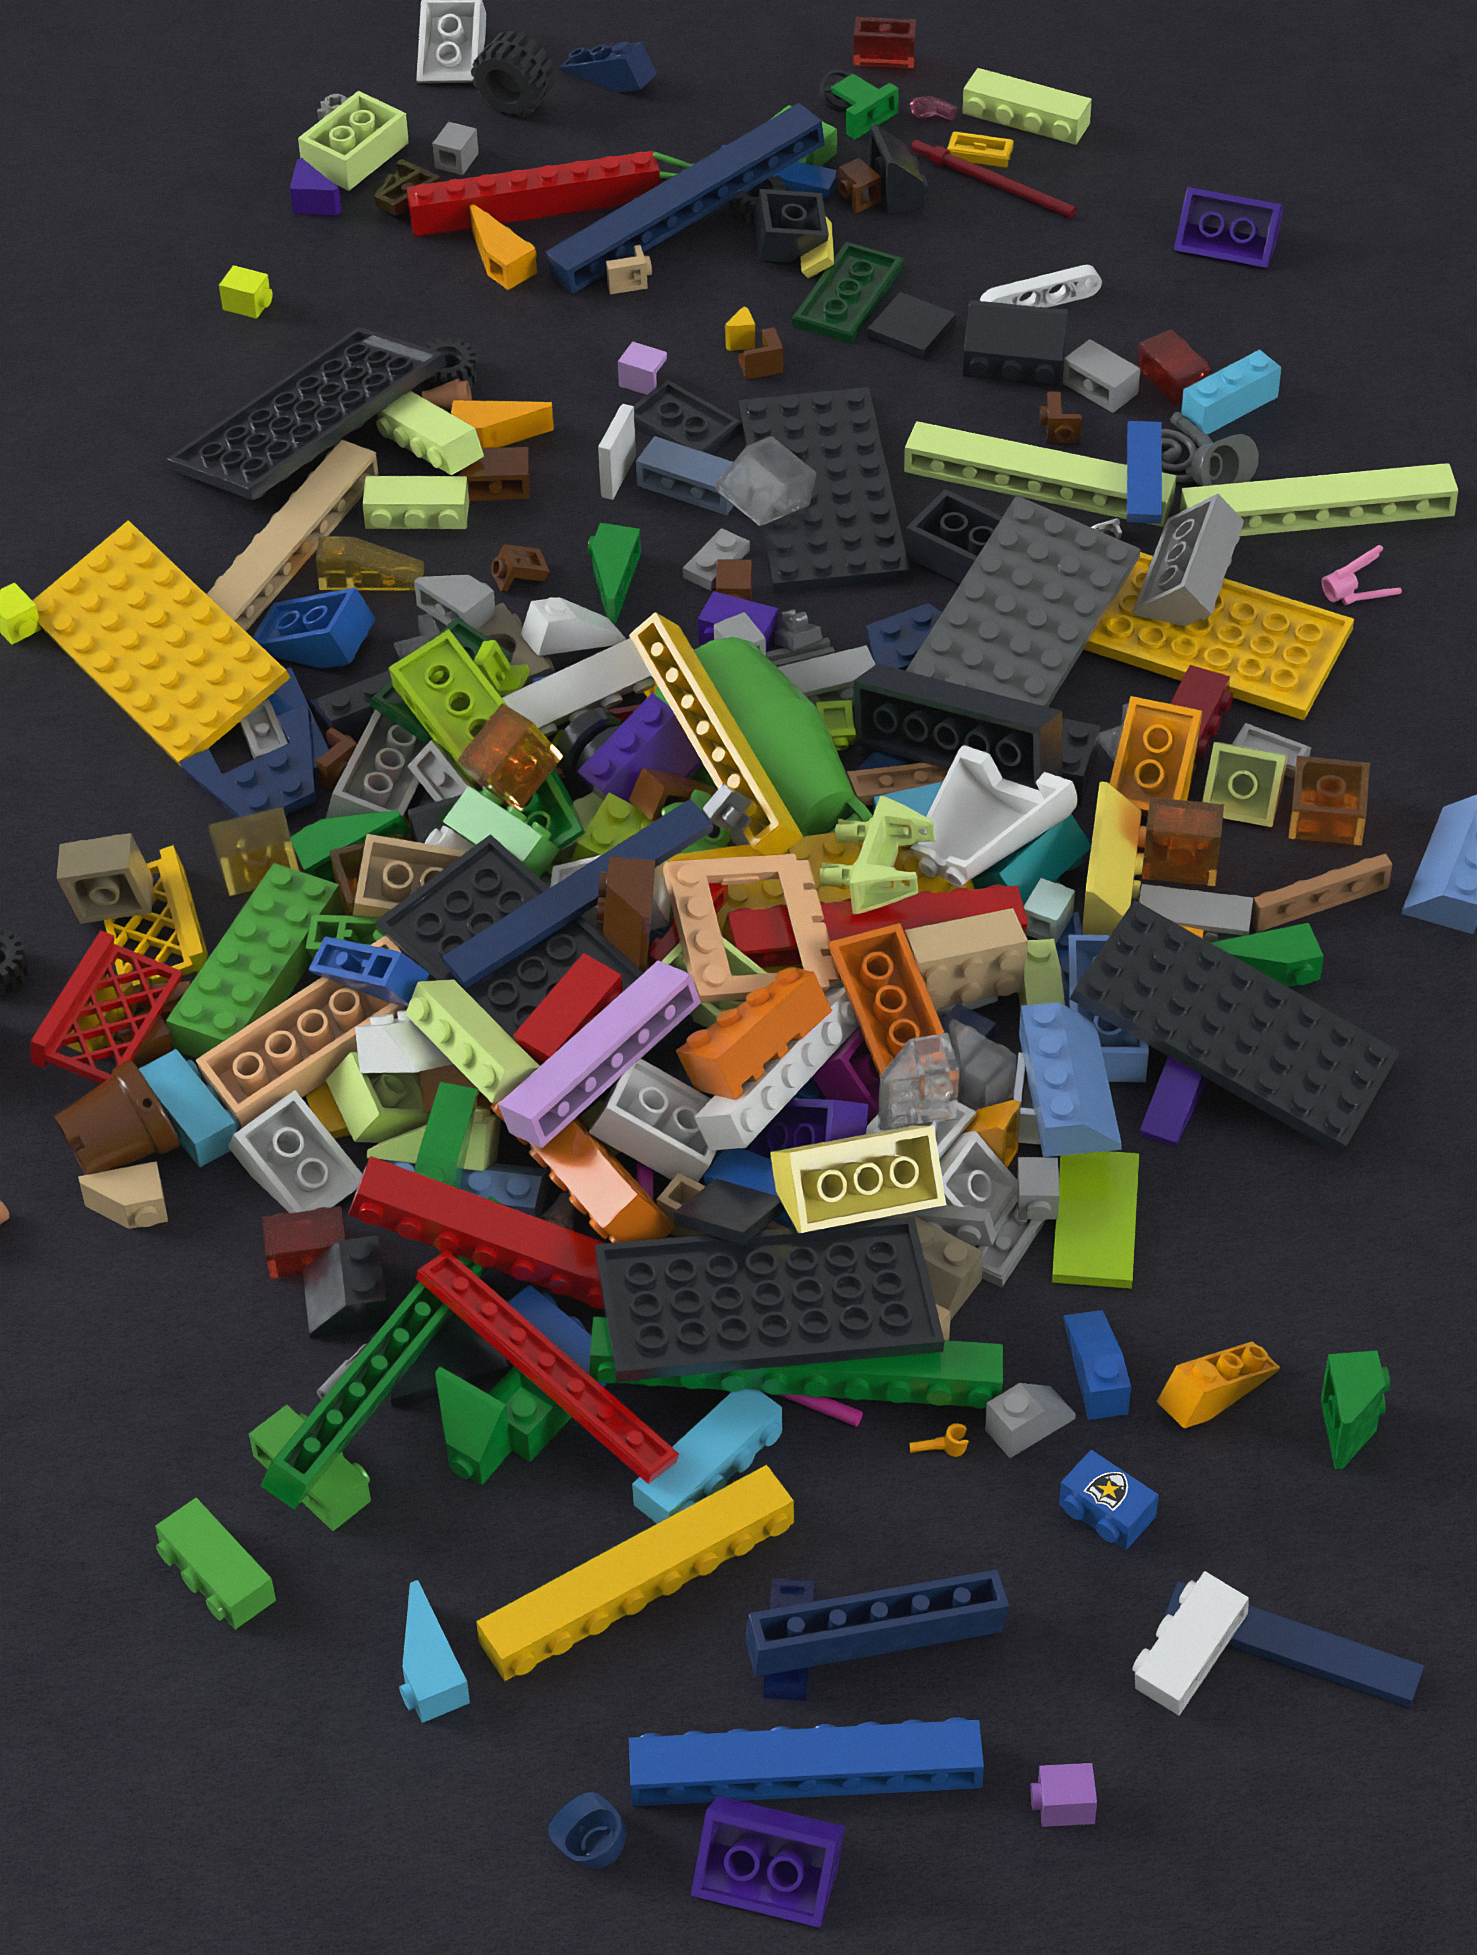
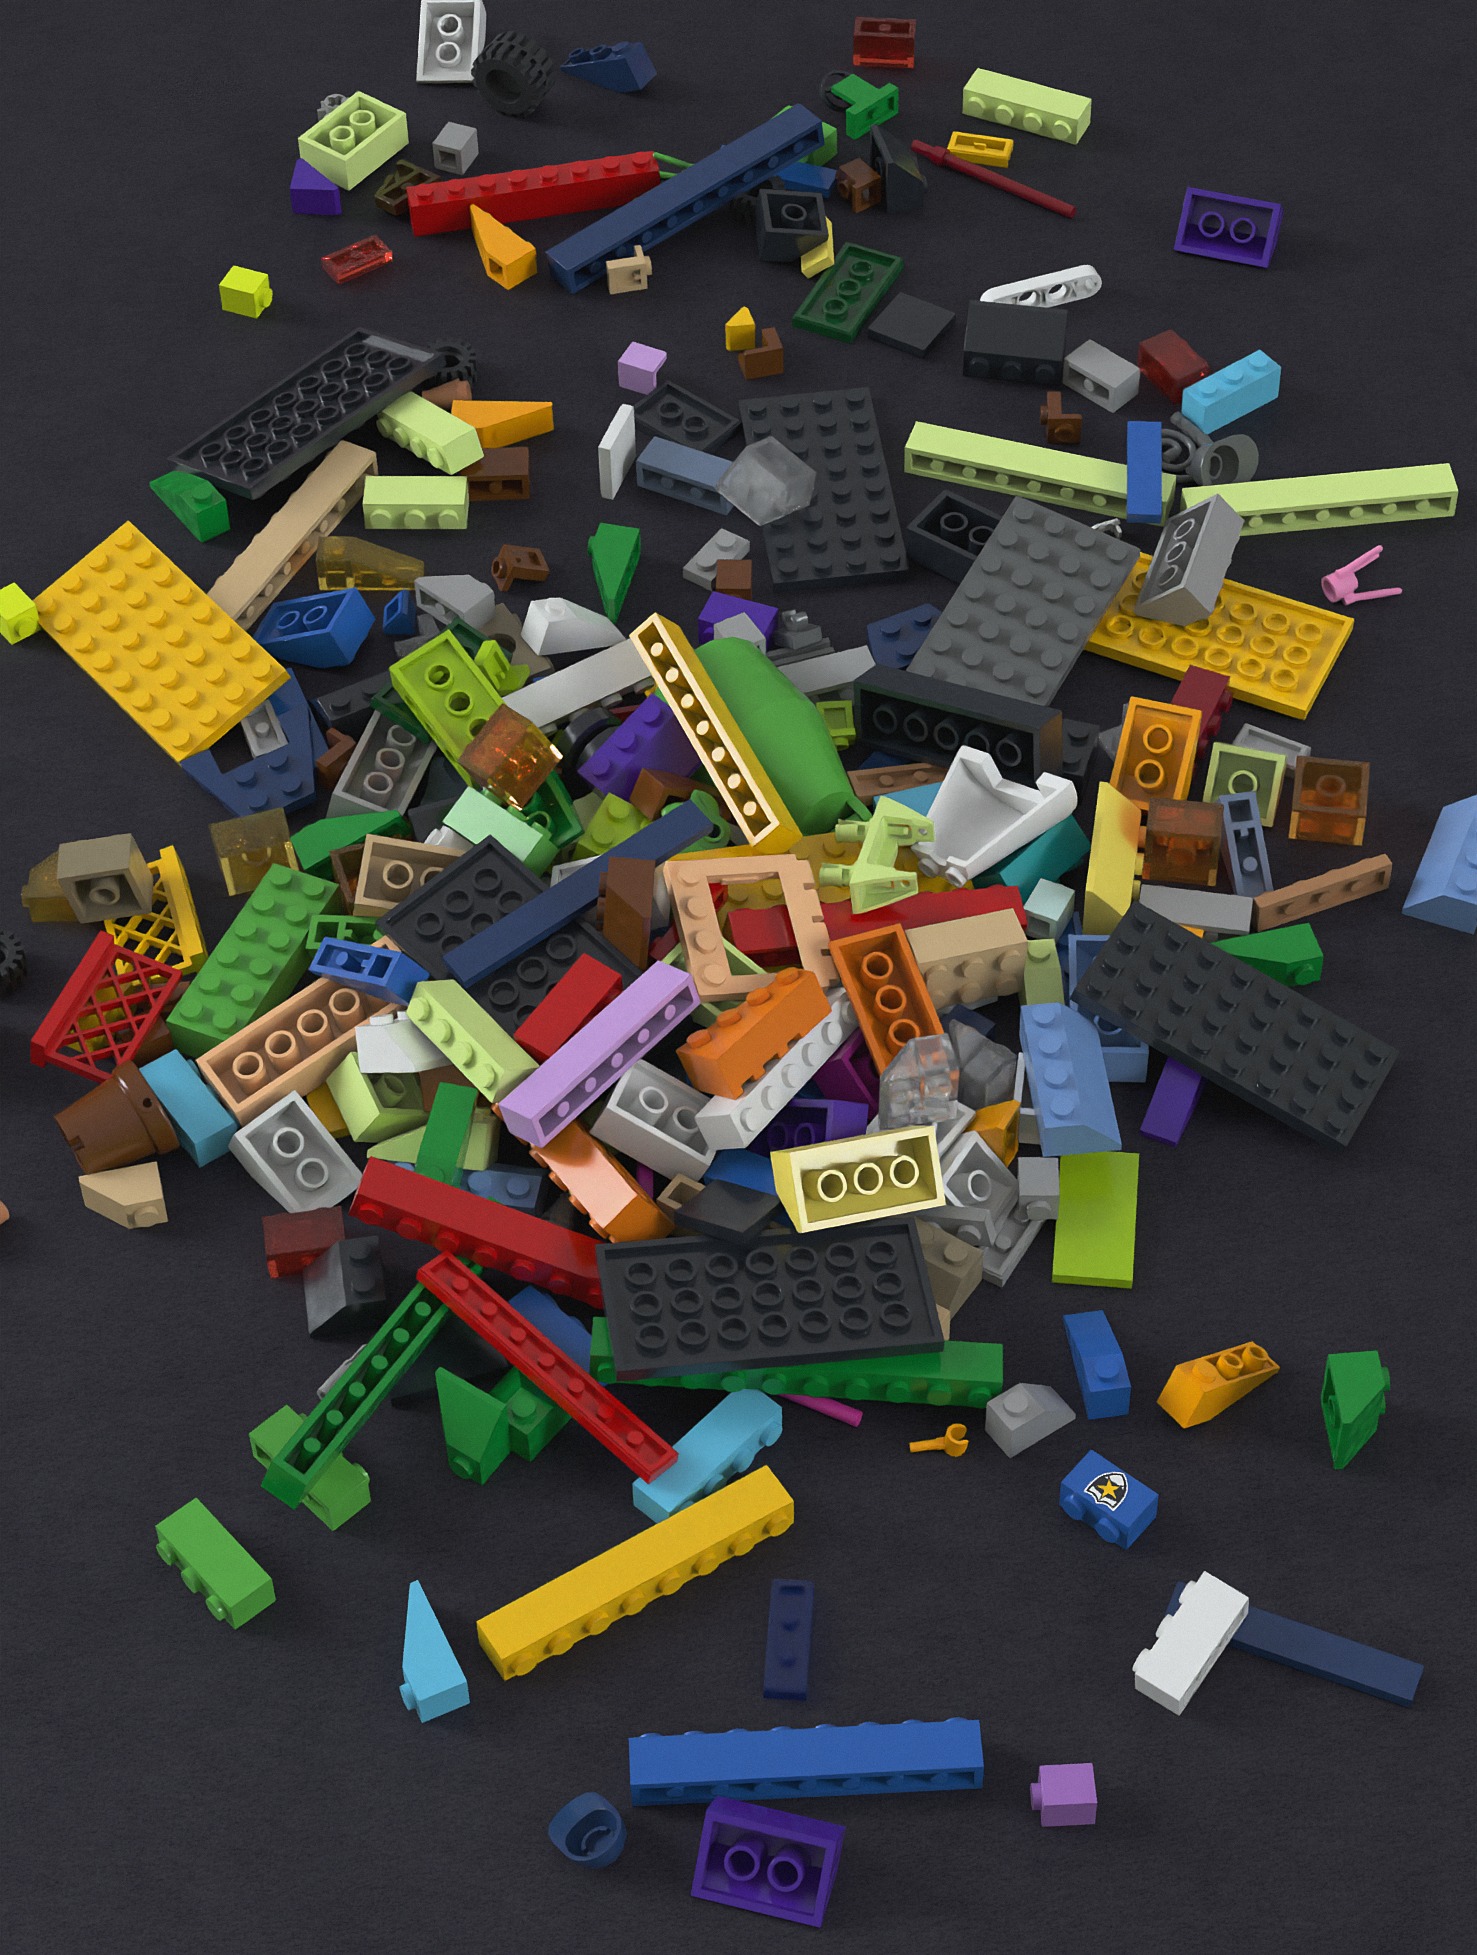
(45, 894): none -> clear yellow slope
(194, 503): none -> green slope
(356, 259): none -> clear red plate
(400, 614): none -> blue slope
(438, 773): light grey plate -> none
(728, 808): dark grey tile -> none
(876, 1622): dark blue brick -> none
(932, 106): clear pink arm -> none
(1244, 845): none -> sand blue slope

